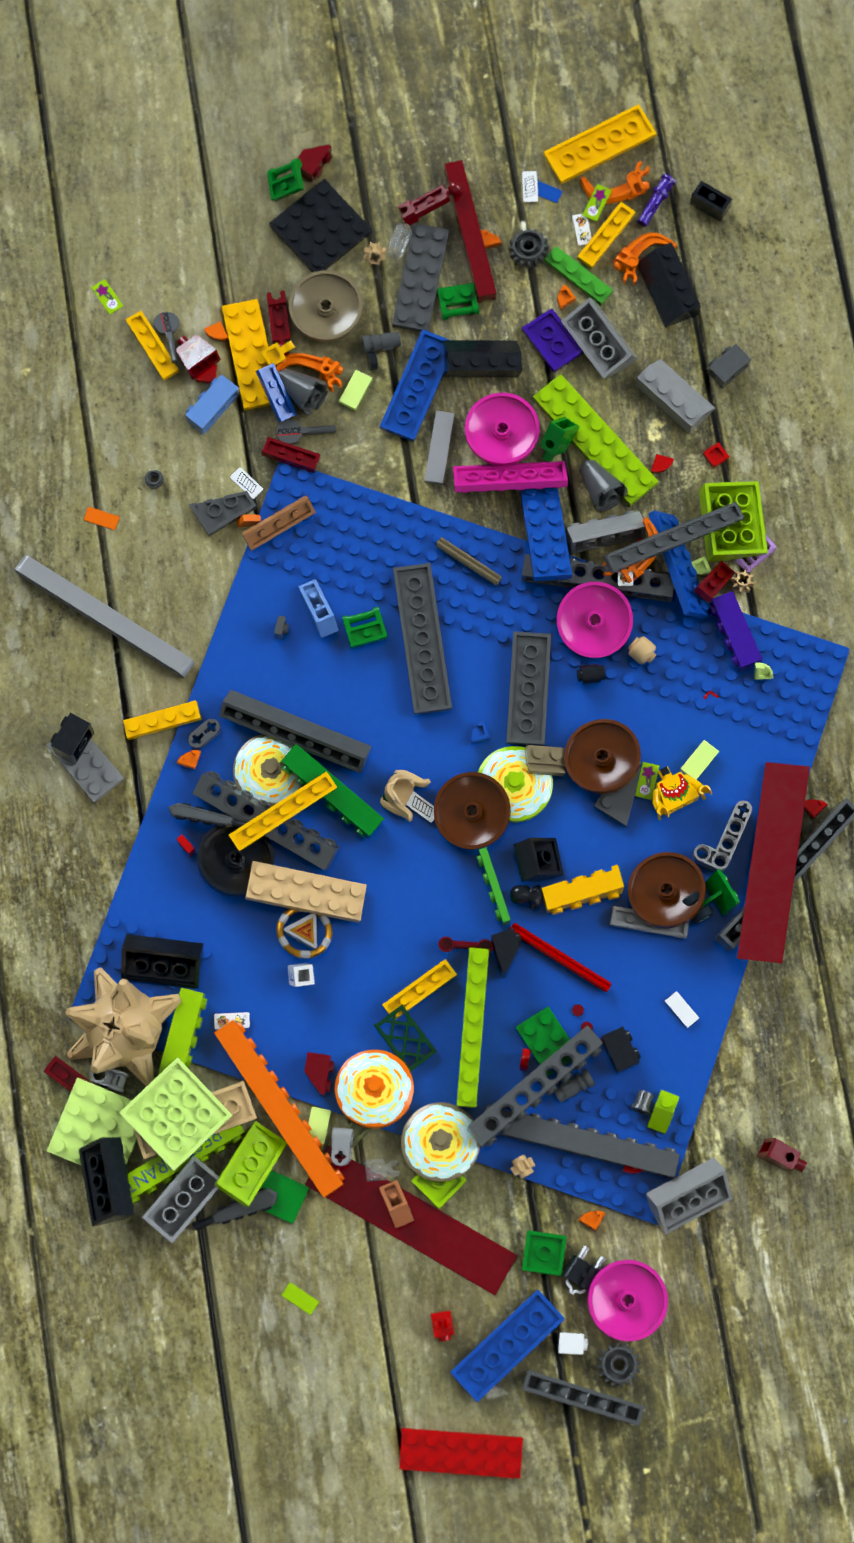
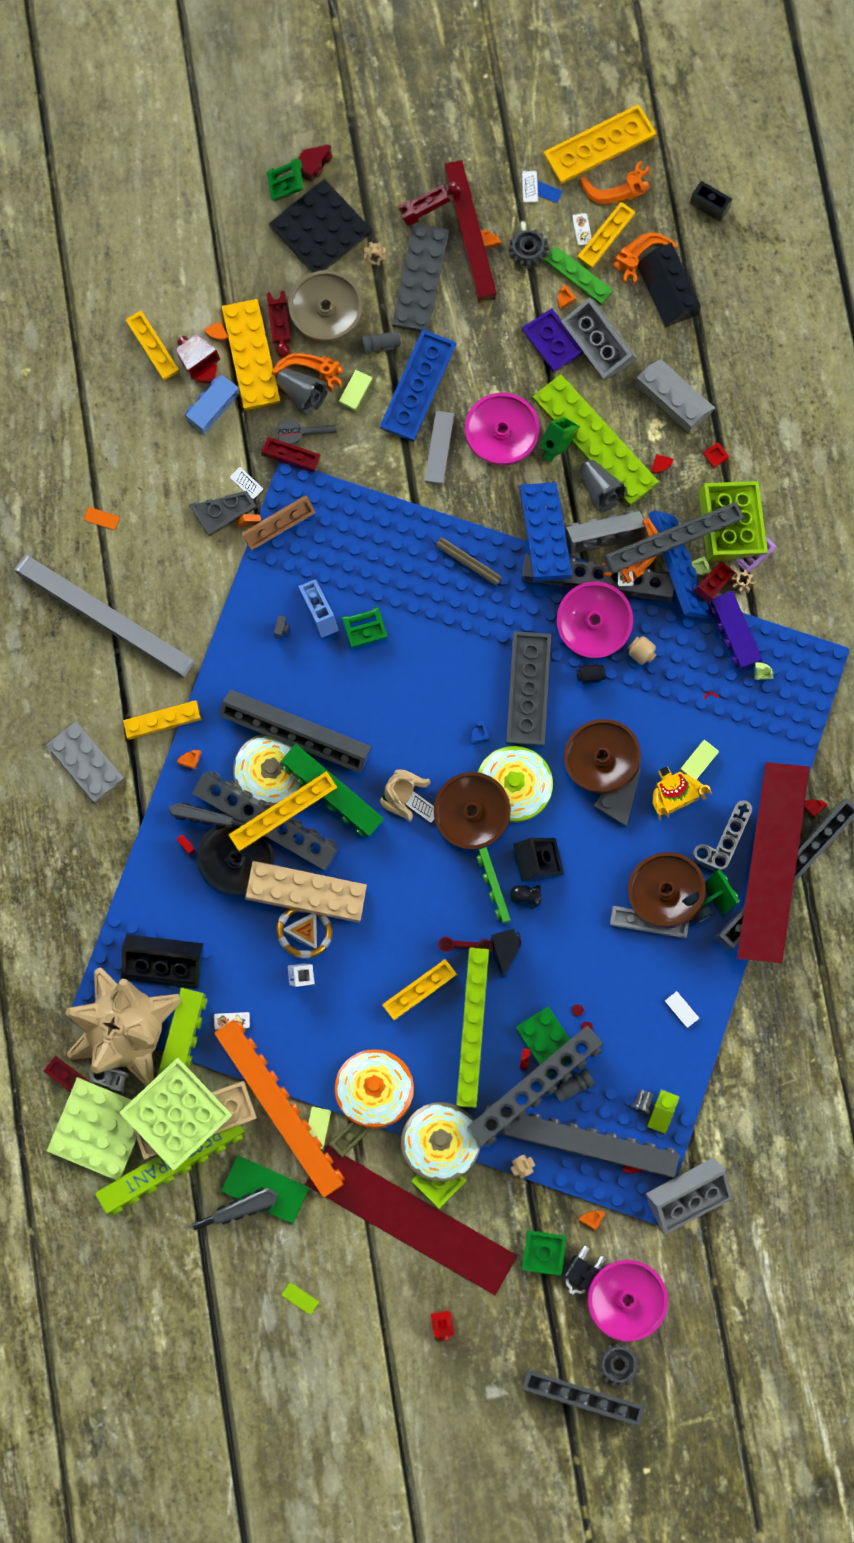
(72, 738): black brick -> none
(106, 1181): black slope -> none
(107, 296): lime sticker -> none
(151, 474): dark grey plate -> none
(167, 324): dark grey piece -> none
(182, 1200): light grey slope -> none
(201, 731): dark grey beam -> none
(250, 1164): lime plate -> none
(275, 353): yellow plate -> none
(276, 392): plate -> none
(317, 1070): dark red slope -> none
(342, 1141): light grey piece -> none
(372, 361): black tile -> none
(378, 1170): clear plate -> none
(396, 1204): nougat slope -> none
(399, 240): clear plate -> none
(409, 1022): dark green window -> none
(422, 639): dark grey plate -> none
(456, 296): green plate -> none
(461, 1453): red plate -> none
(482, 358): black slope -> none
(507, 1345): blue plate -> none
(514, 476): dark pink plate -> none
(545, 760): dark tan plate -> none
(562, 958): red axle -> none
(572, 1343): white brick -> none
(583, 891): yellow wedge -> none
(597, 202): lime sticker -> none
(620, 1049): black brick -> none
(647, 780): lime sticker -> none
(659, 194): dark purple pin -> none
(729, 365): dark grey hinge -> none
(775, 1151): dark red torso -> none

